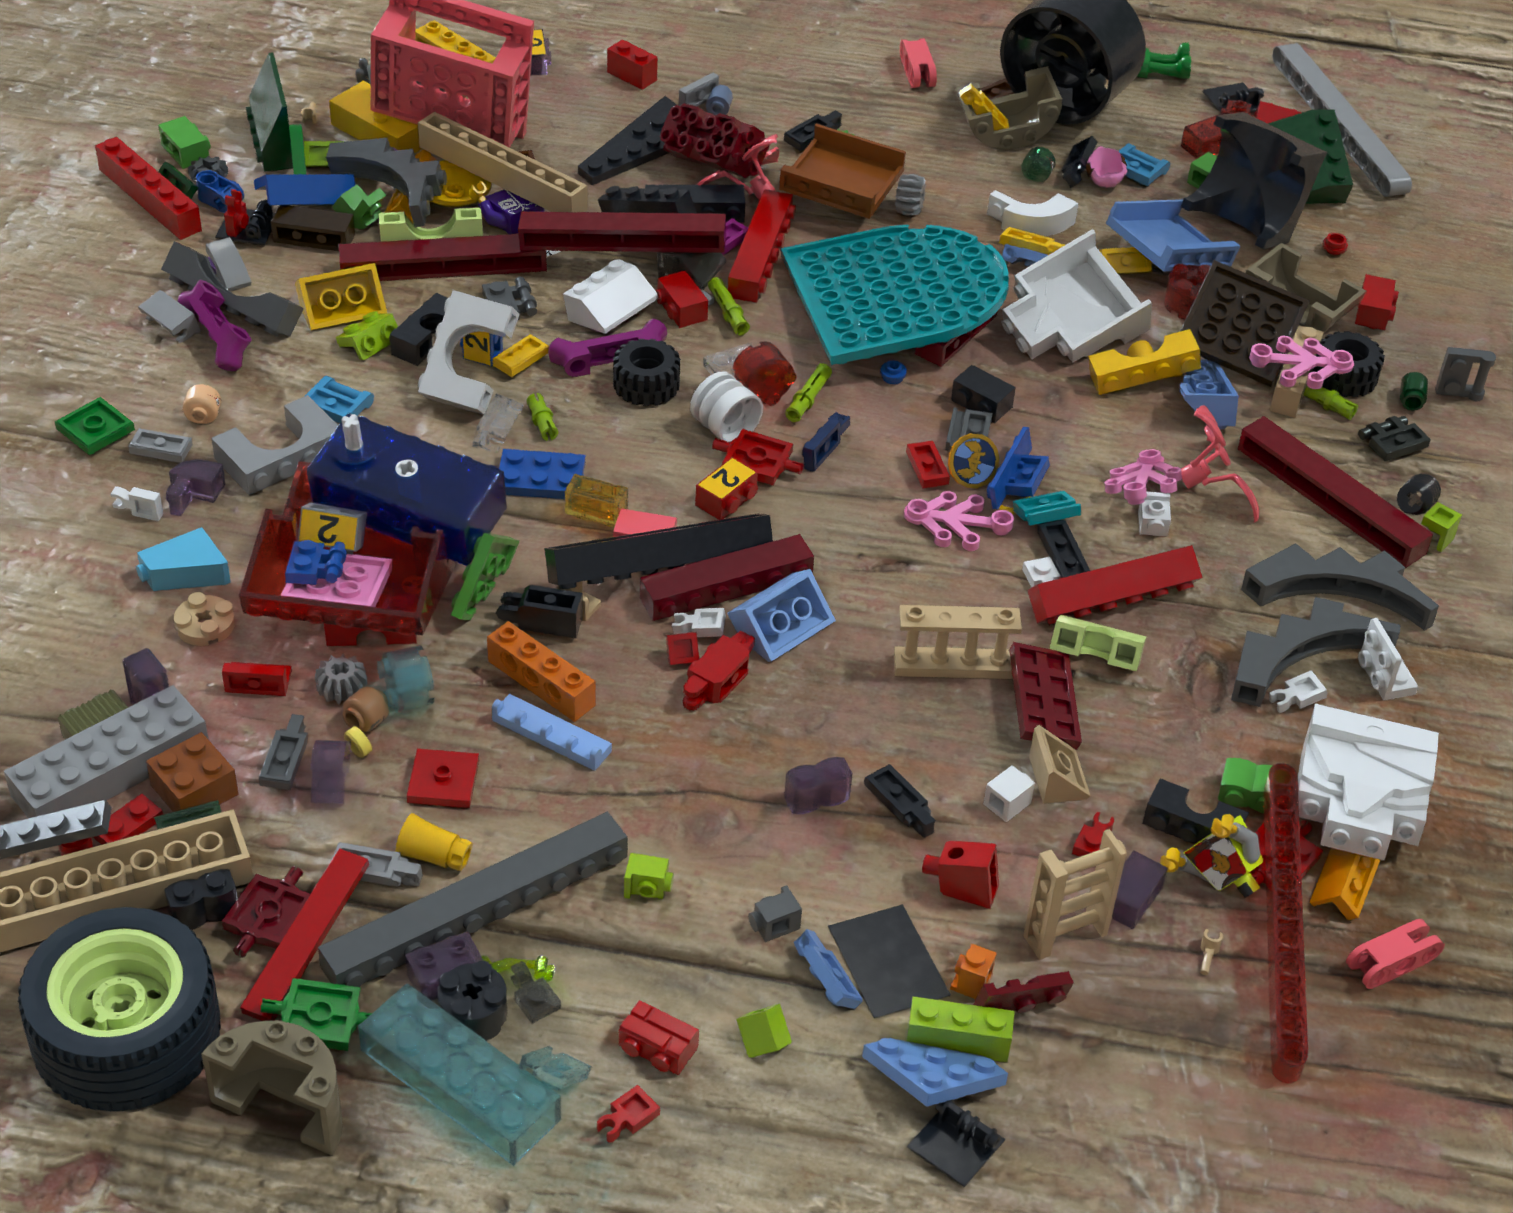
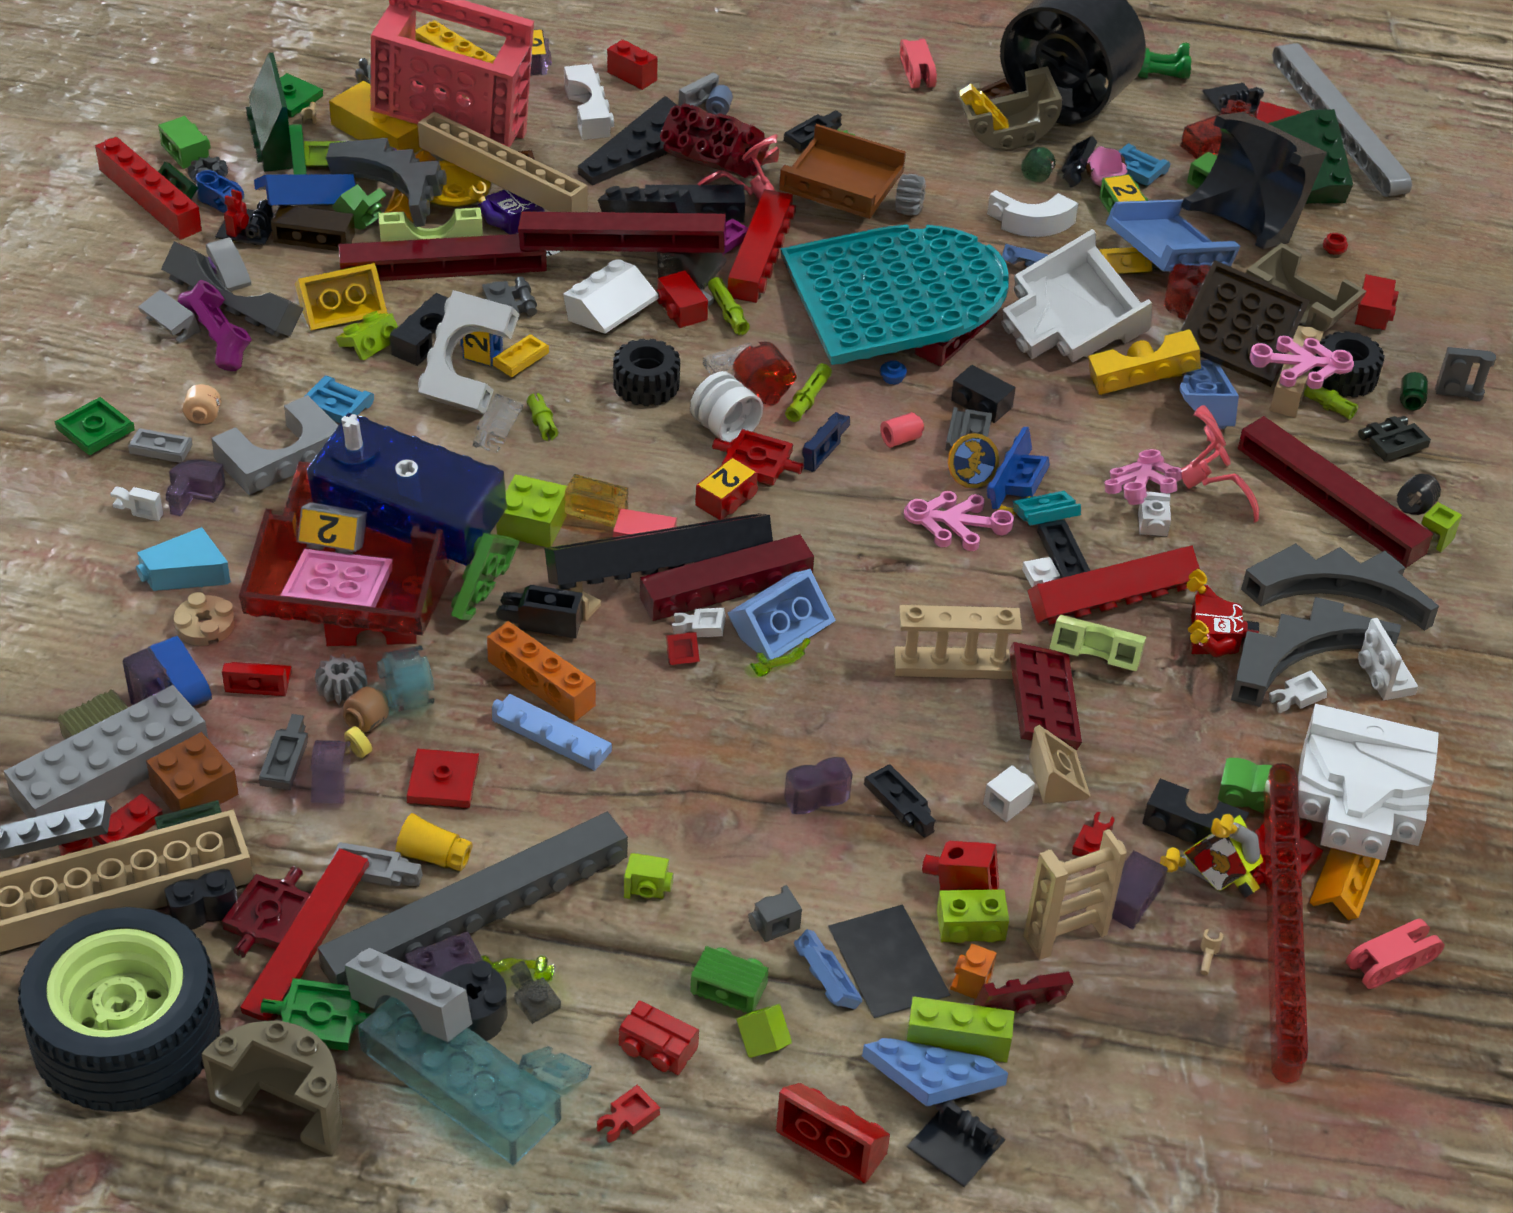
(182, 670): none -> blue beam
(298, 93): none -> green plate
(313, 561): blue plate -> none
(437, 1004): none -> light grey arch
(533, 511): none -> lime brick
(539, 472): blue plate -> none
(581, 355): magenta plate -> none
(593, 116): none -> white arch
(718, 670): red hinge -> none
(729, 979): none -> bright green brick
(765, 666): none -> clear neon green piece
(831, 1131): none -> red slope
(902, 429): none -> coral brick
(927, 464): red plate -> none
(972, 915): none -> lime brick
(1029, 241): yellow hinge -> none
(1119, 189): none -> brick
(1215, 623): none -> red torso

